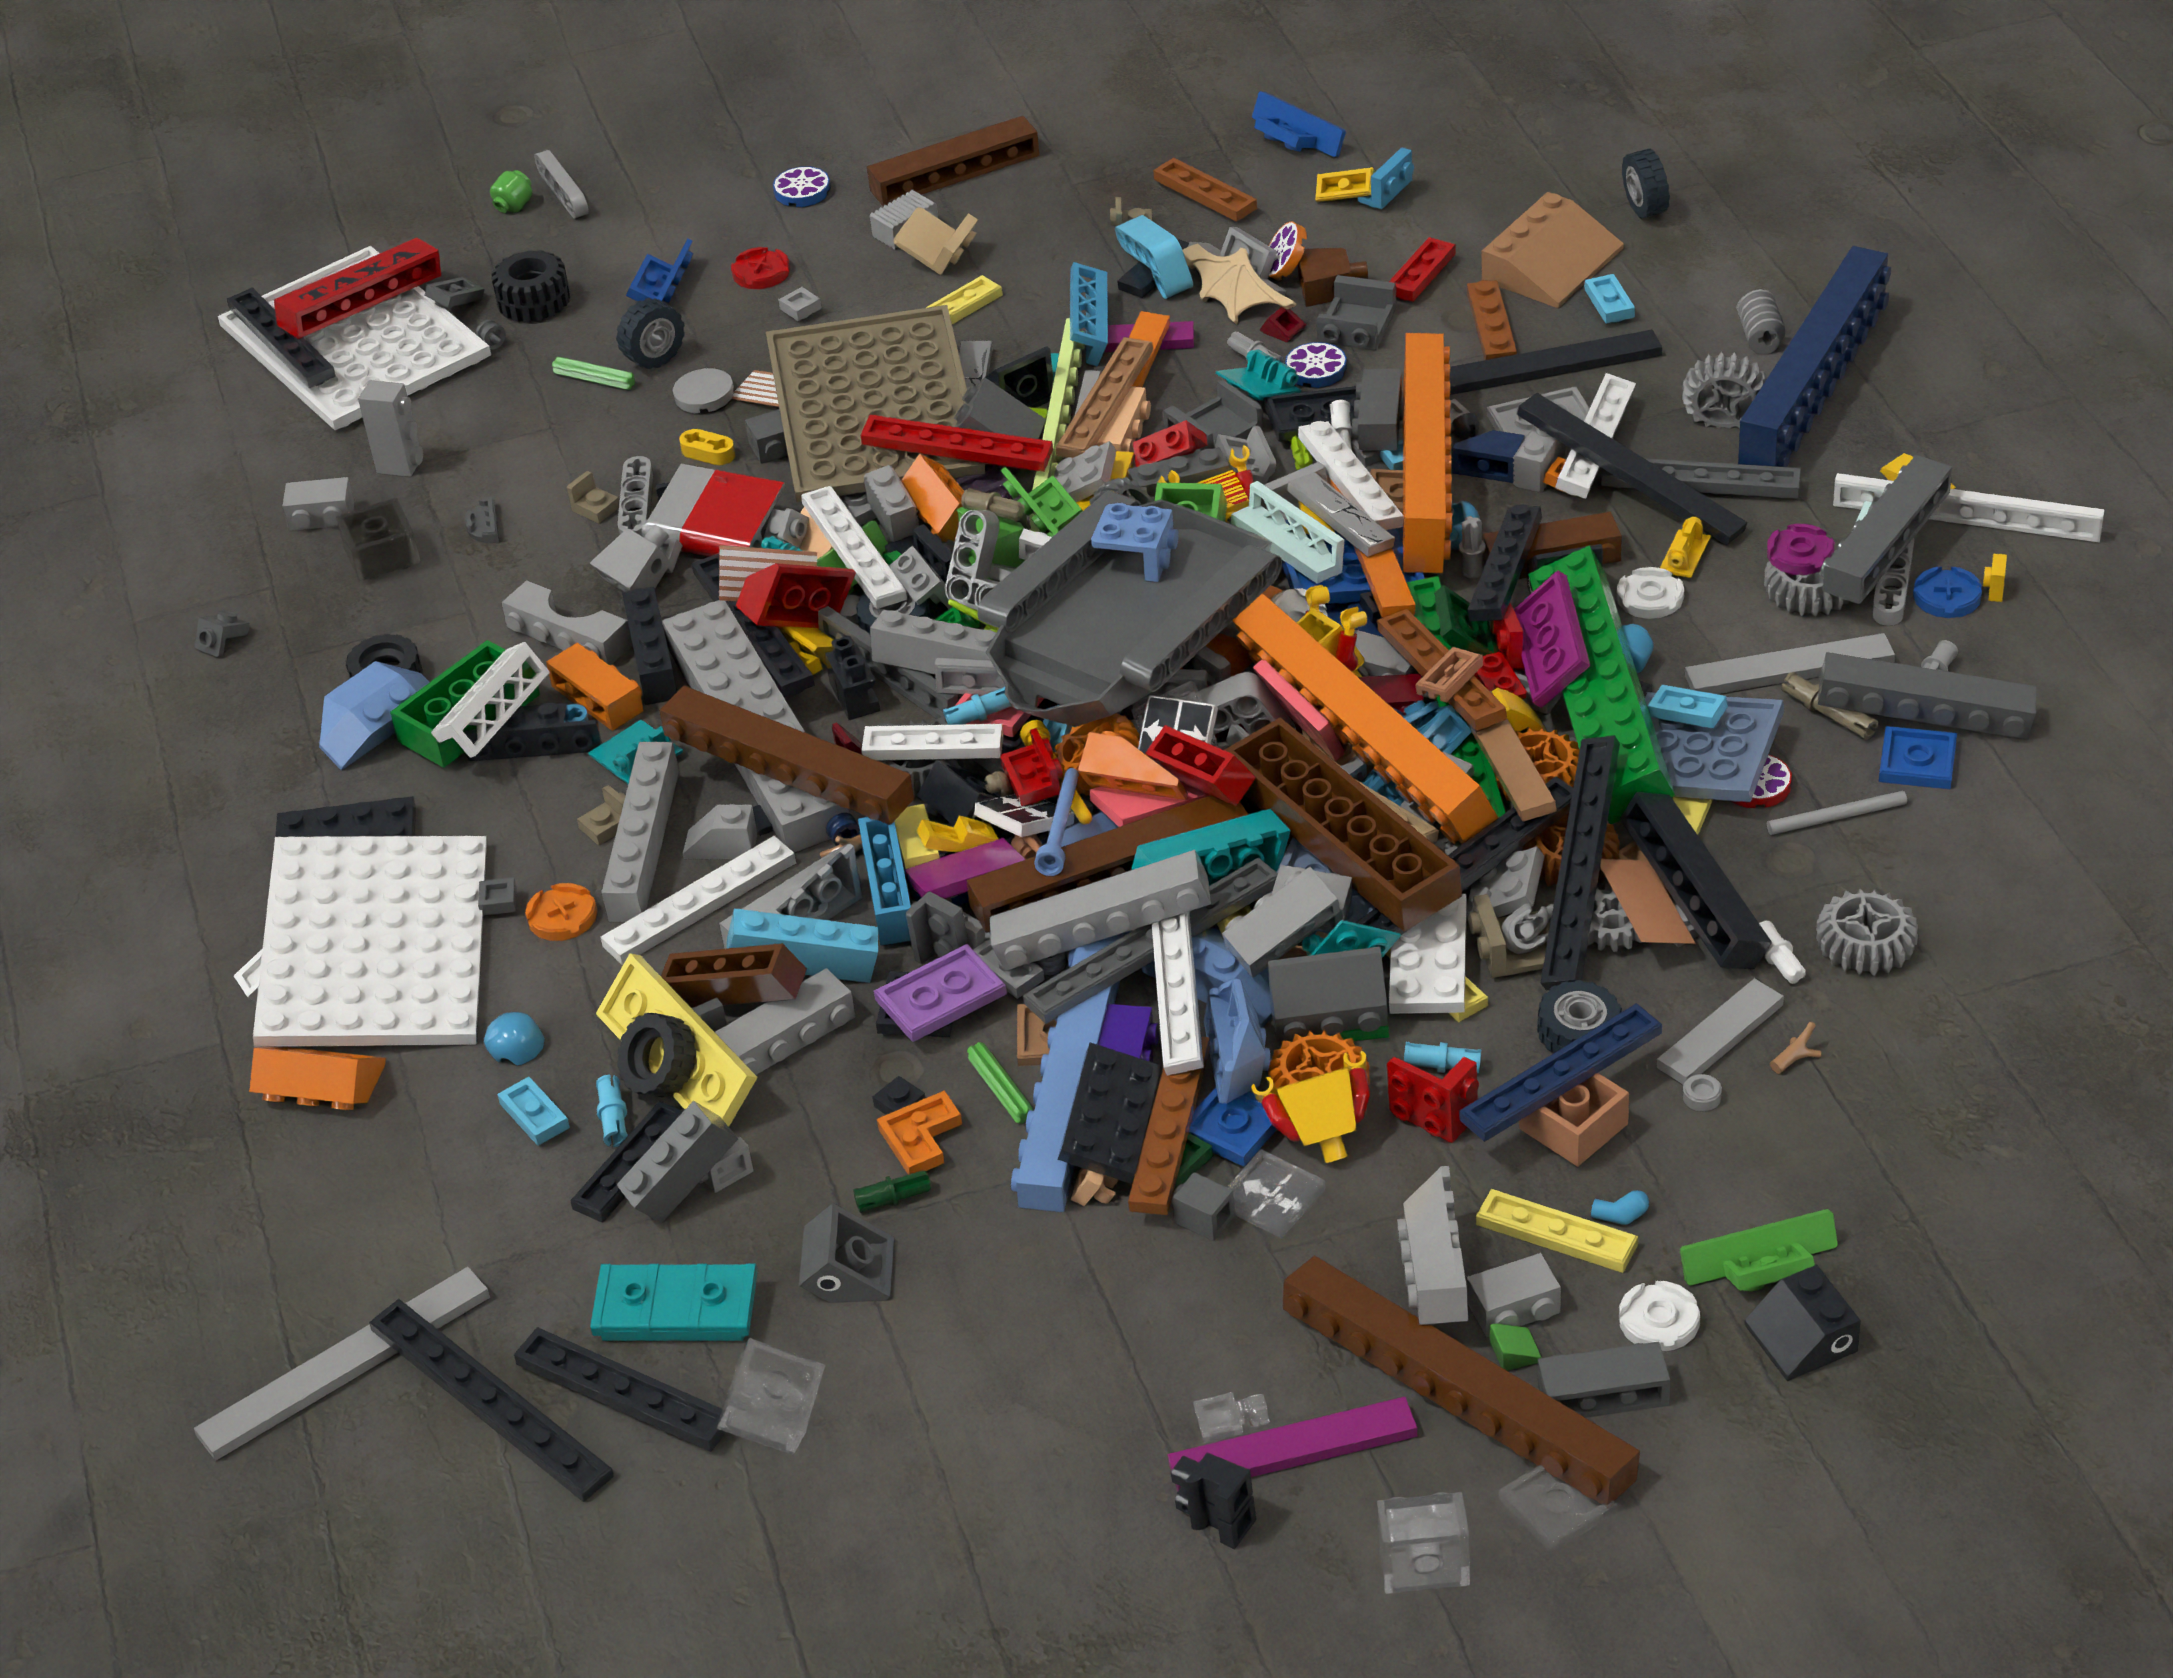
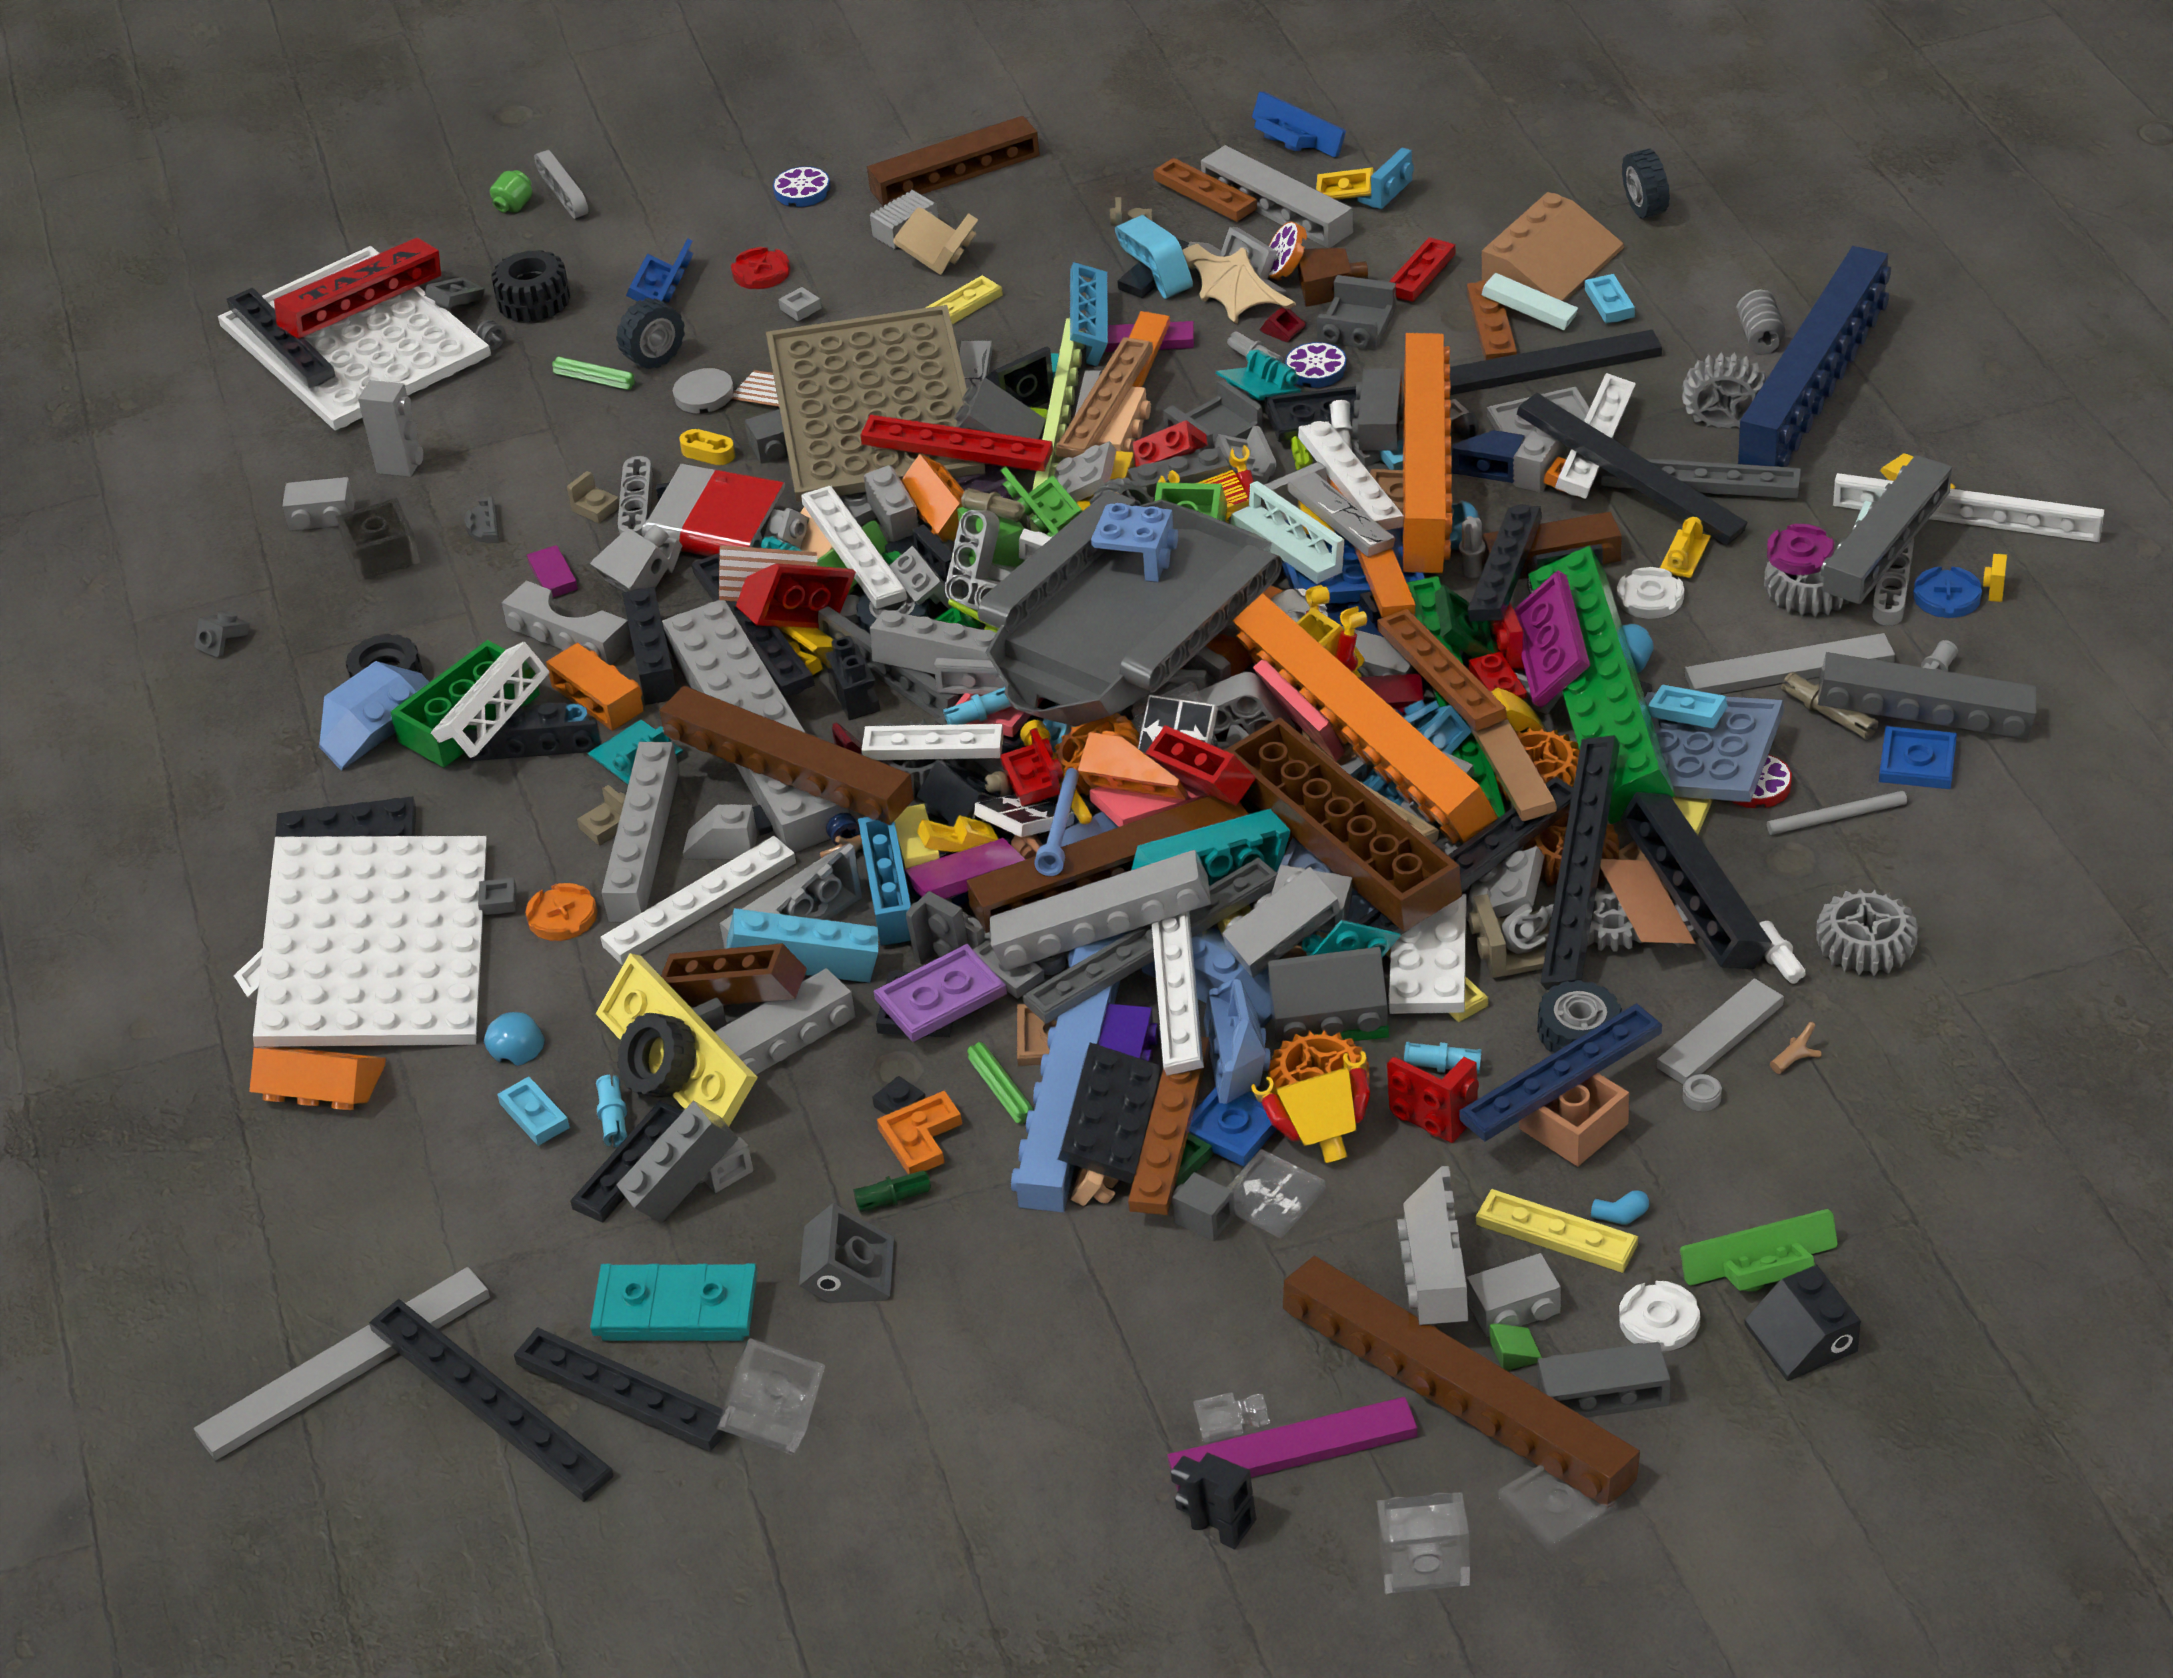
(552, 571): none -> magenta tile
(1282, 196): none -> light grey brick
(1454, 676): nougat tile -> none
(1529, 301): none -> light aqua tile

